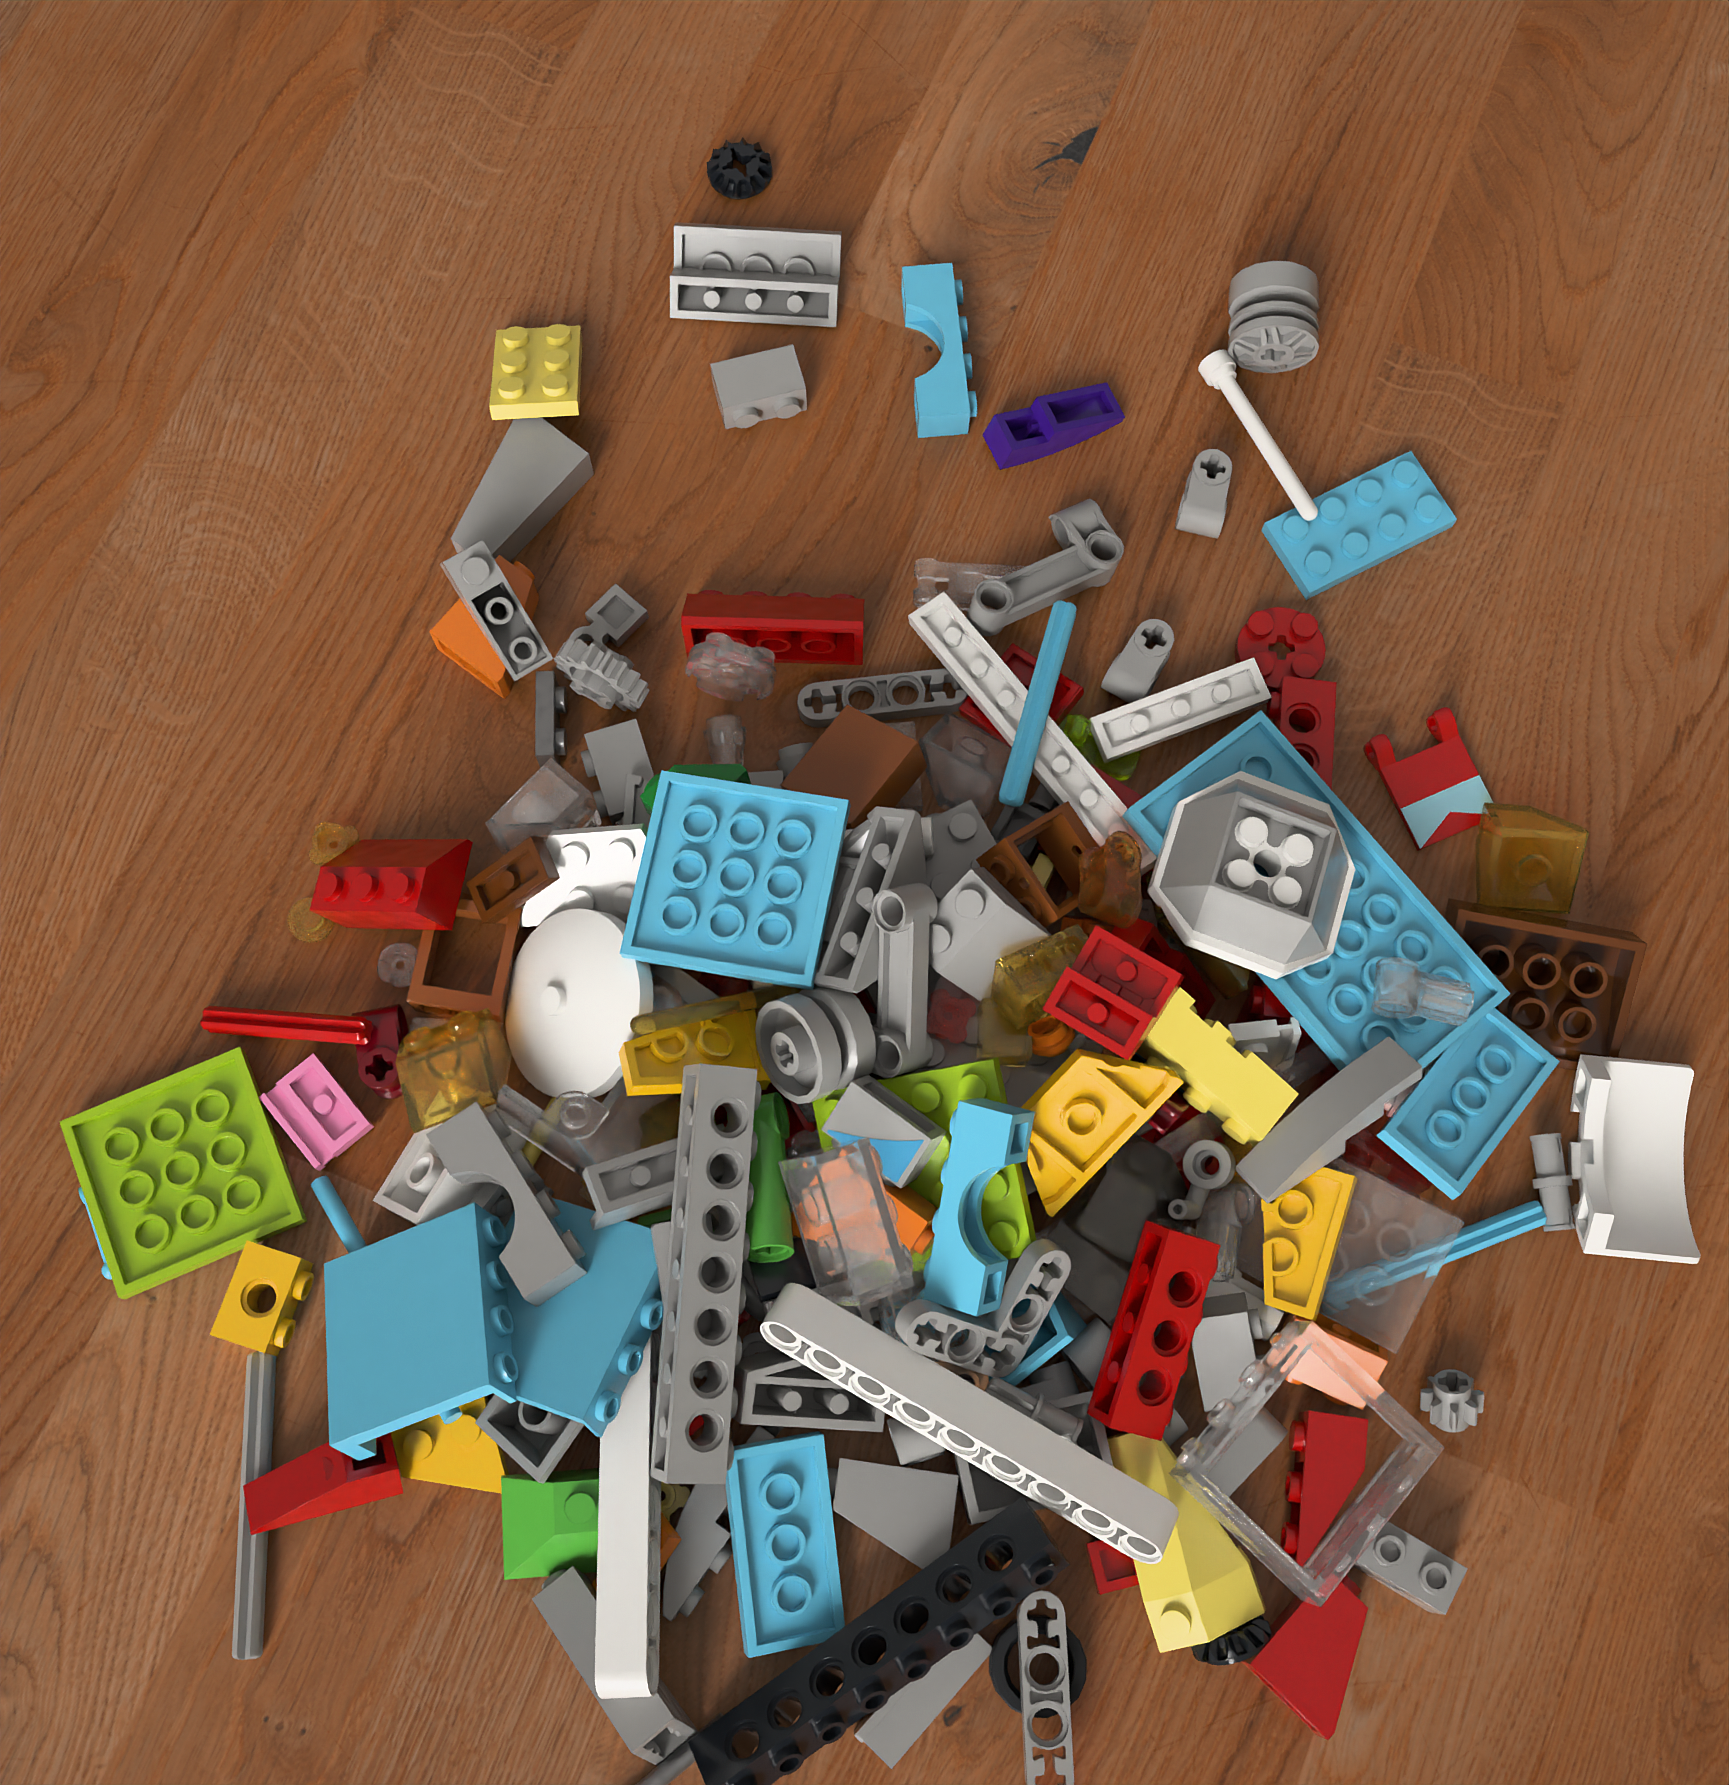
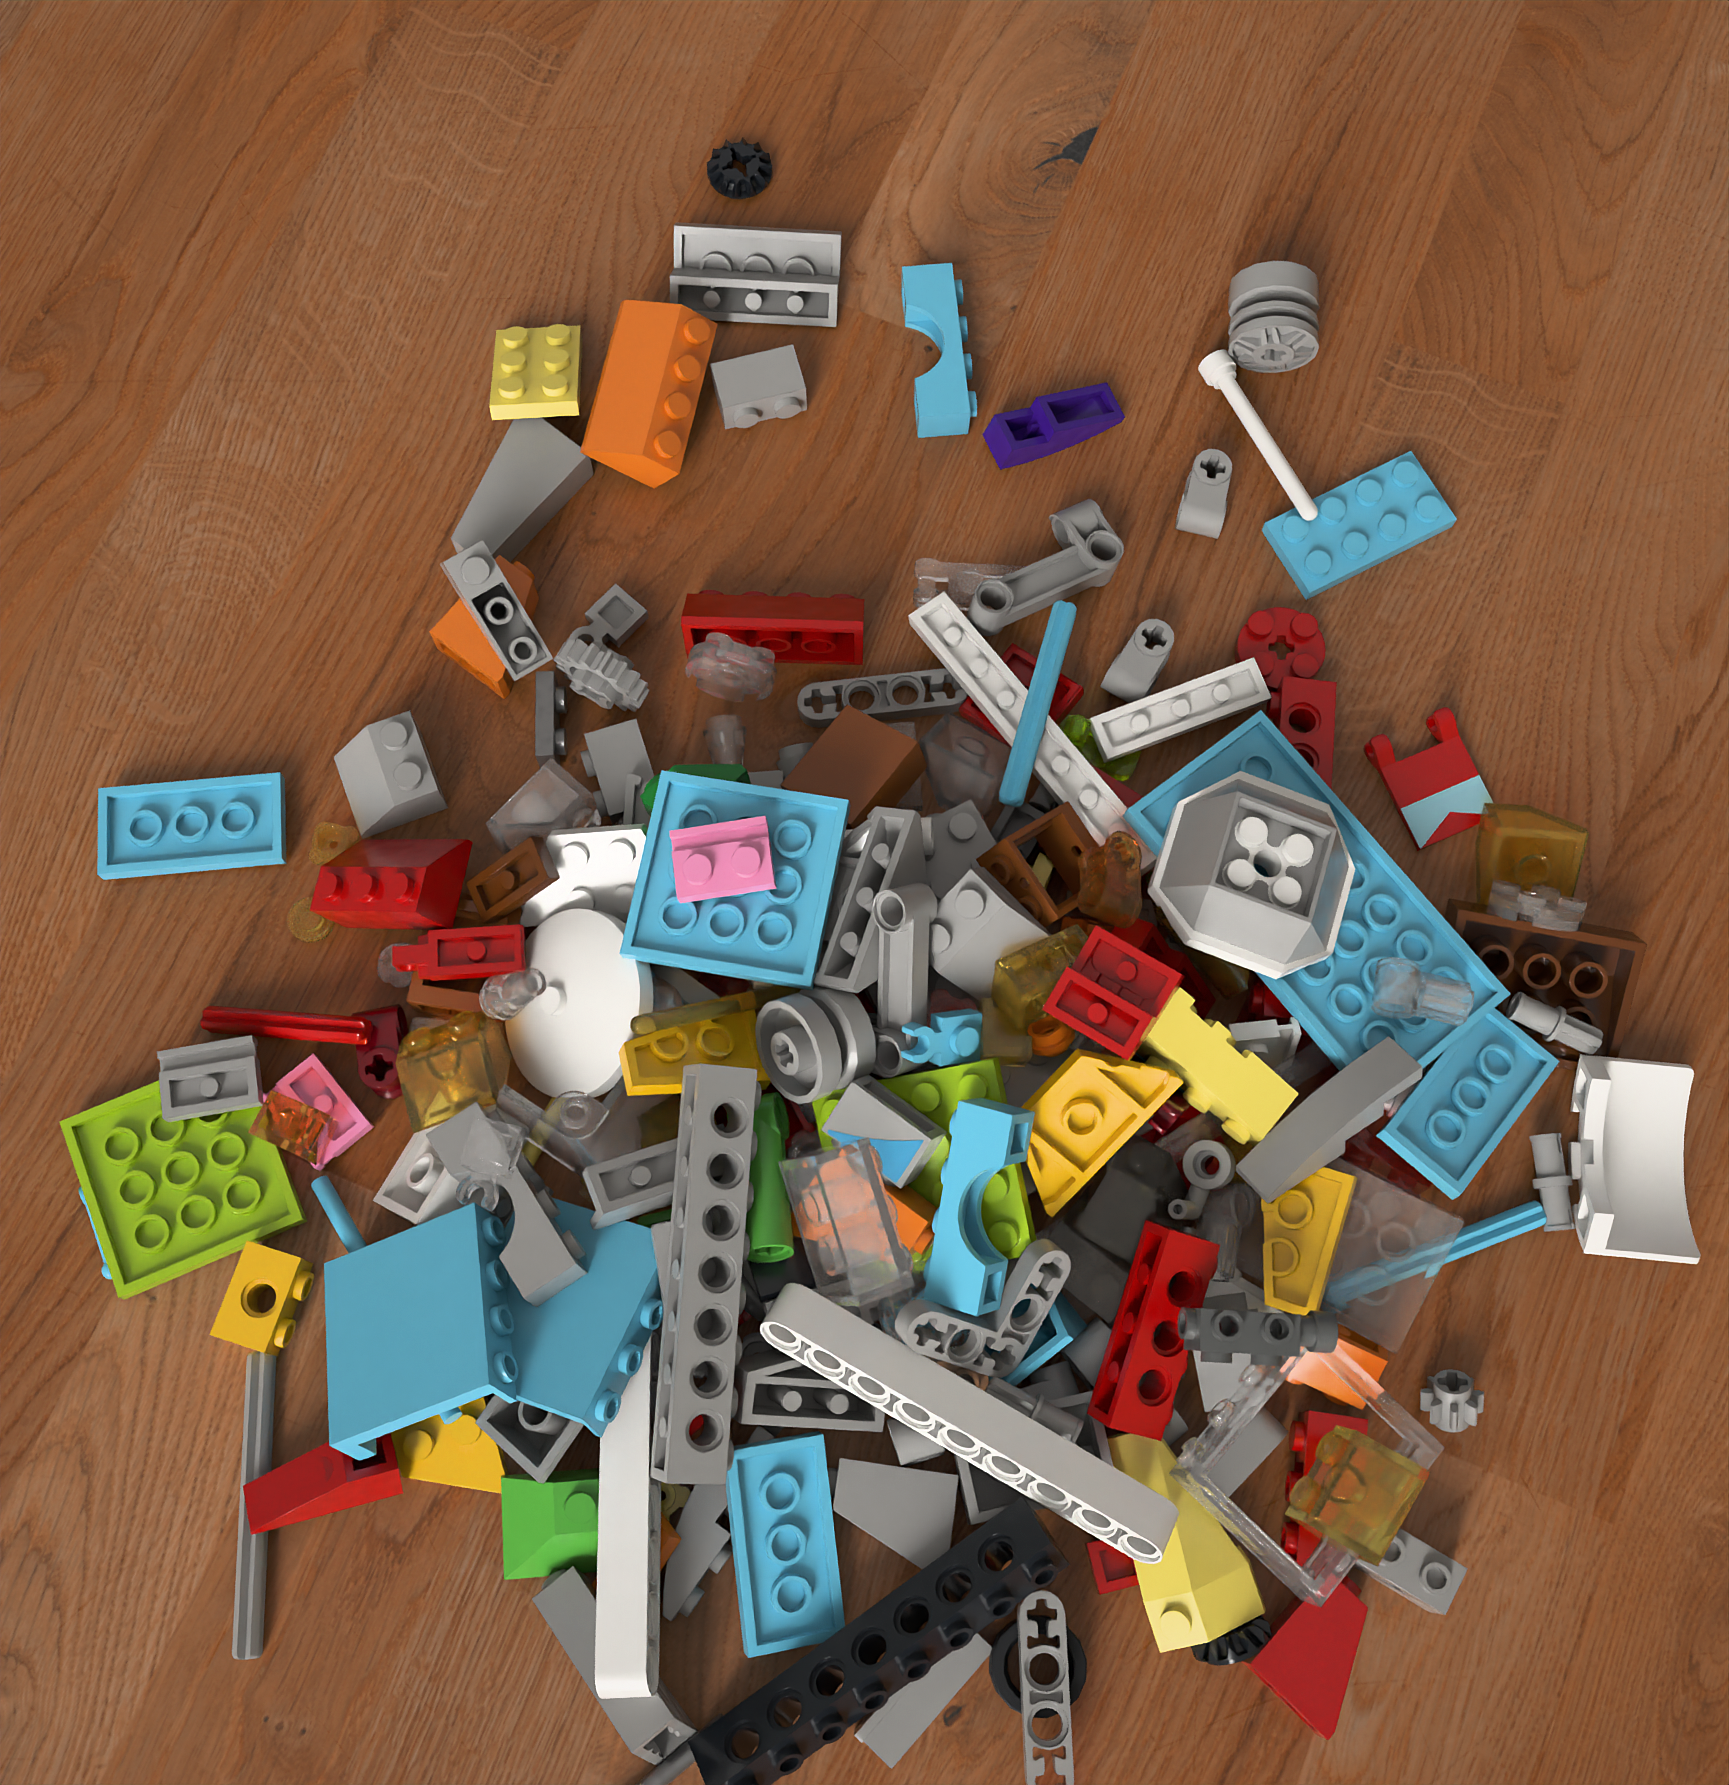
(191, 826): none -> medium azure plate
(210, 1078): none -> light grey plate
(294, 1127): none -> clear orange slope
(389, 775): none -> light grey slope
(464, 953): none -> red hinge
(489, 1153): none -> clear plate
(509, 993): none -> clear cone
(649, 390): none -> orange slope
(722, 859): none -> bright pink plate
(950, 1040): none -> medium azure plate
(1260, 1334): none -> dark grey brick
(1356, 1494): none -> clear yellow slope
(1541, 906): none -> clear plate
(1554, 1024): none -> light grey axle

